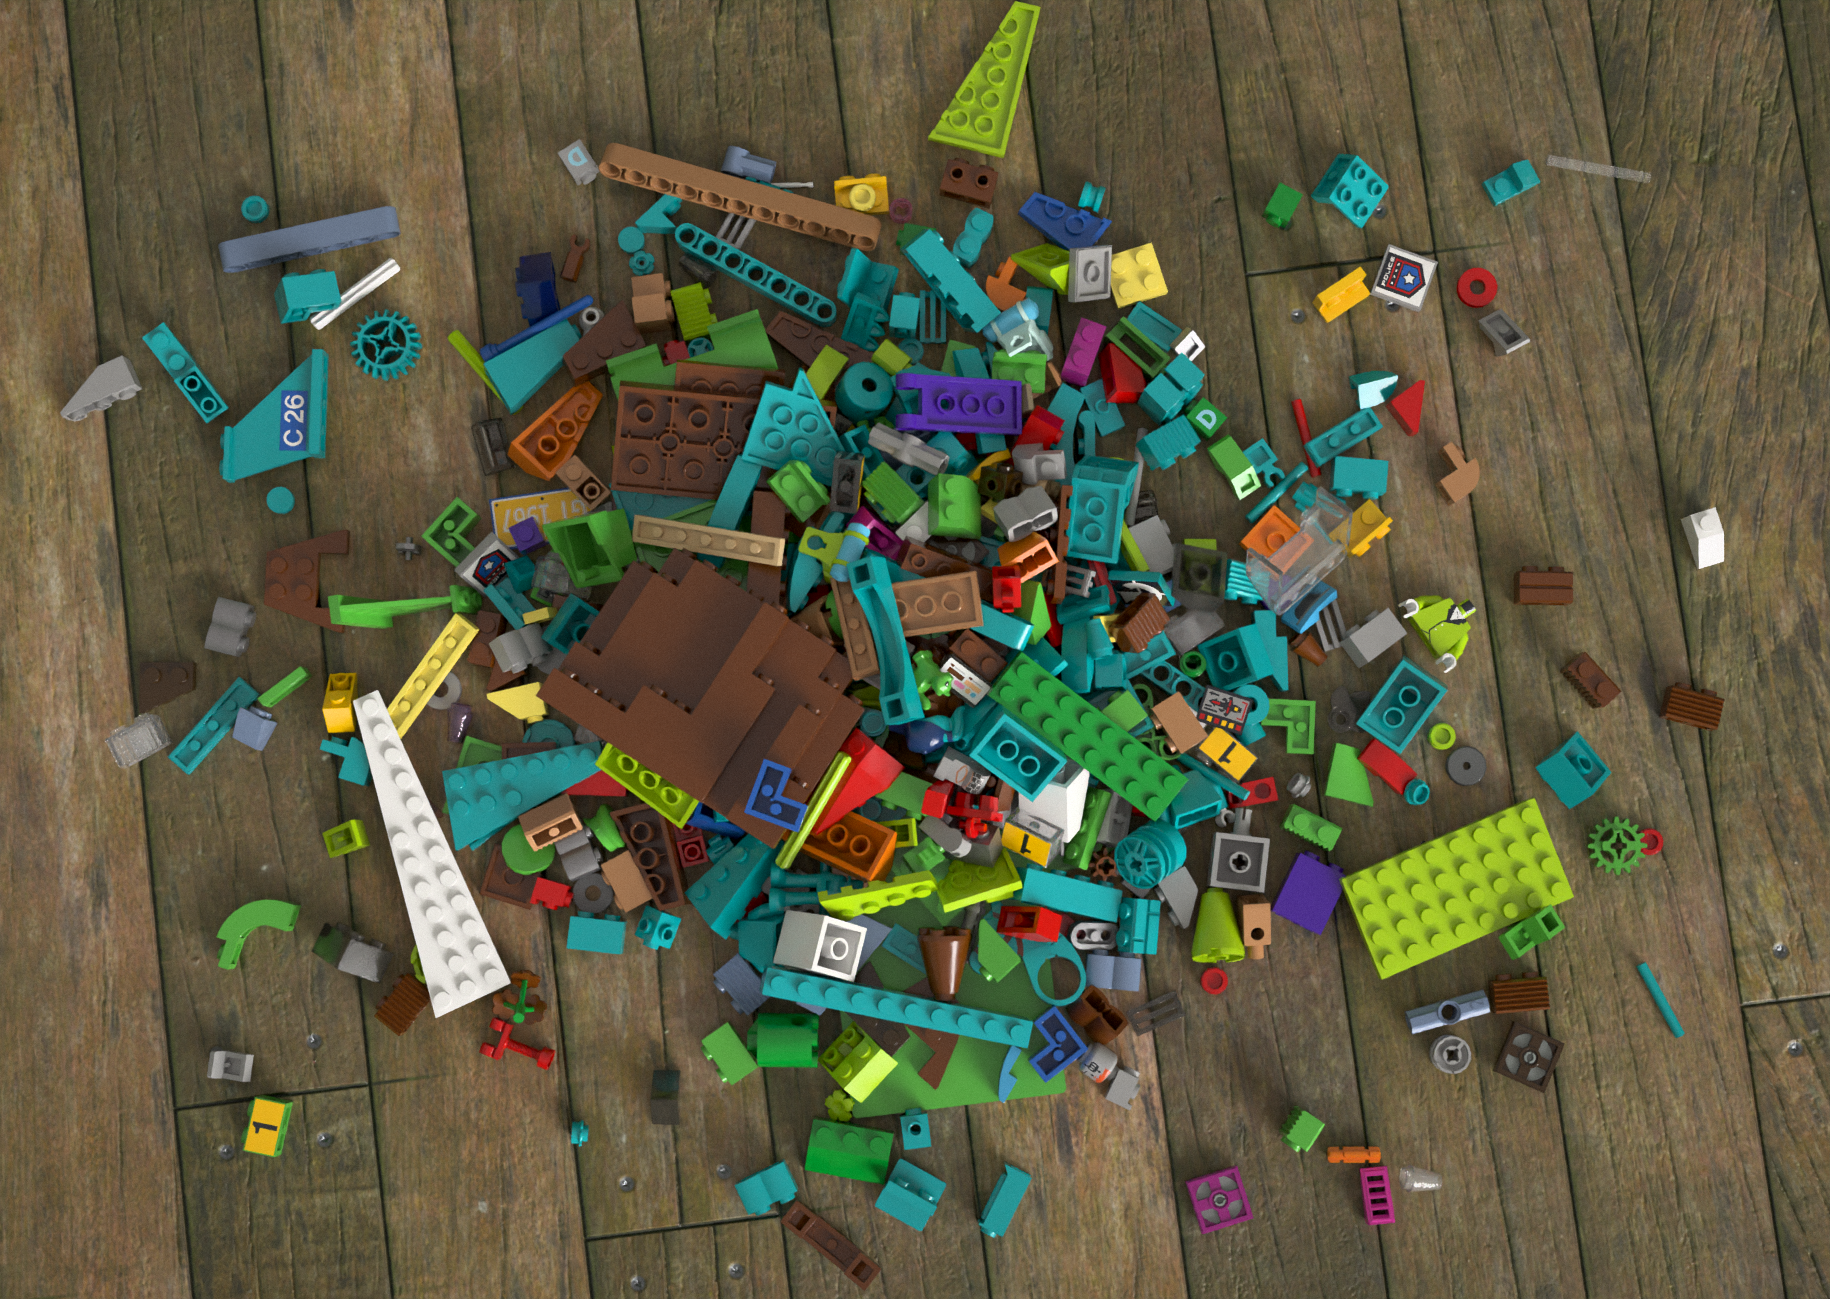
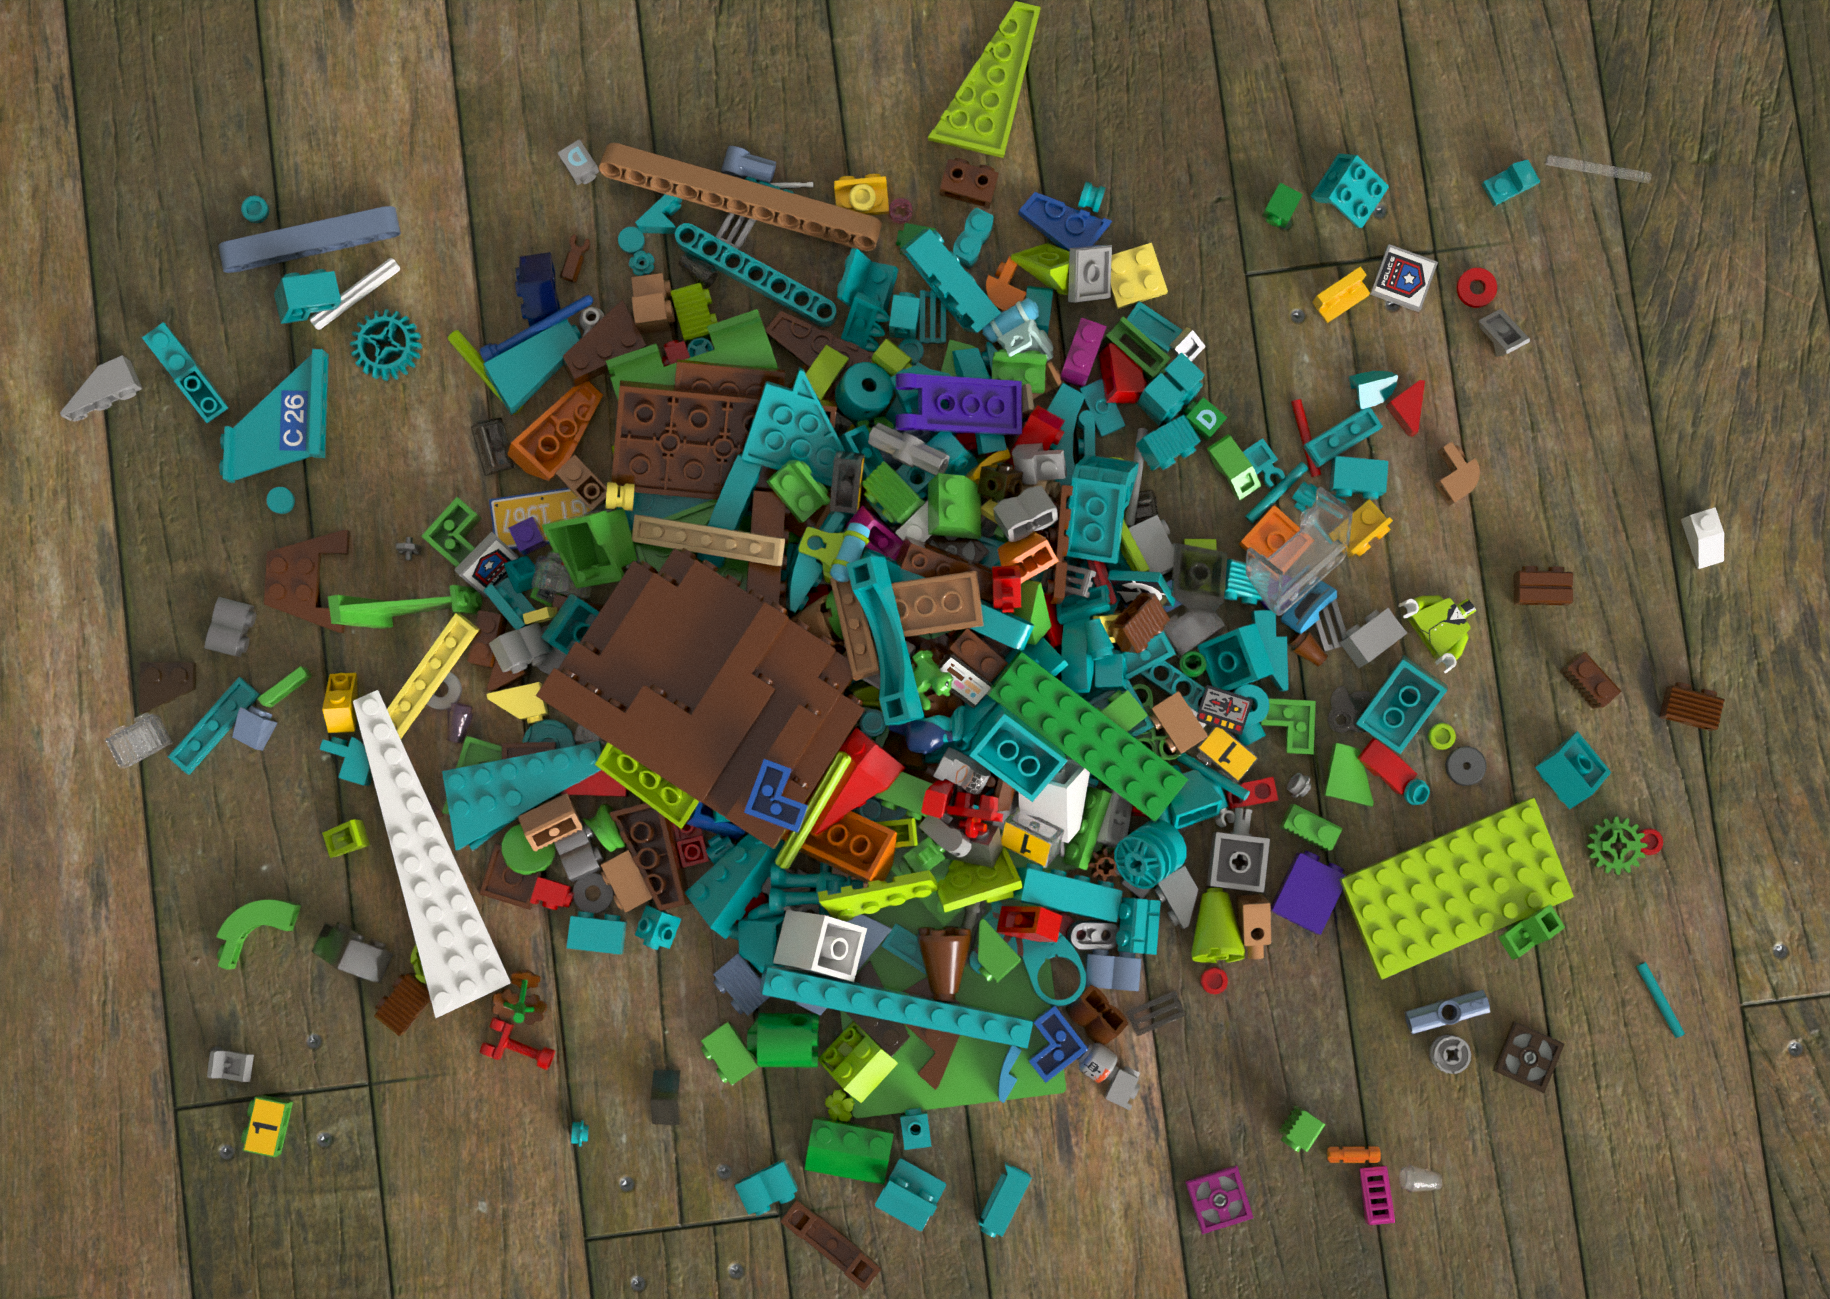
(626, 496): none -> light yellow wheel
(1518, 994): reddish brown brick -> none

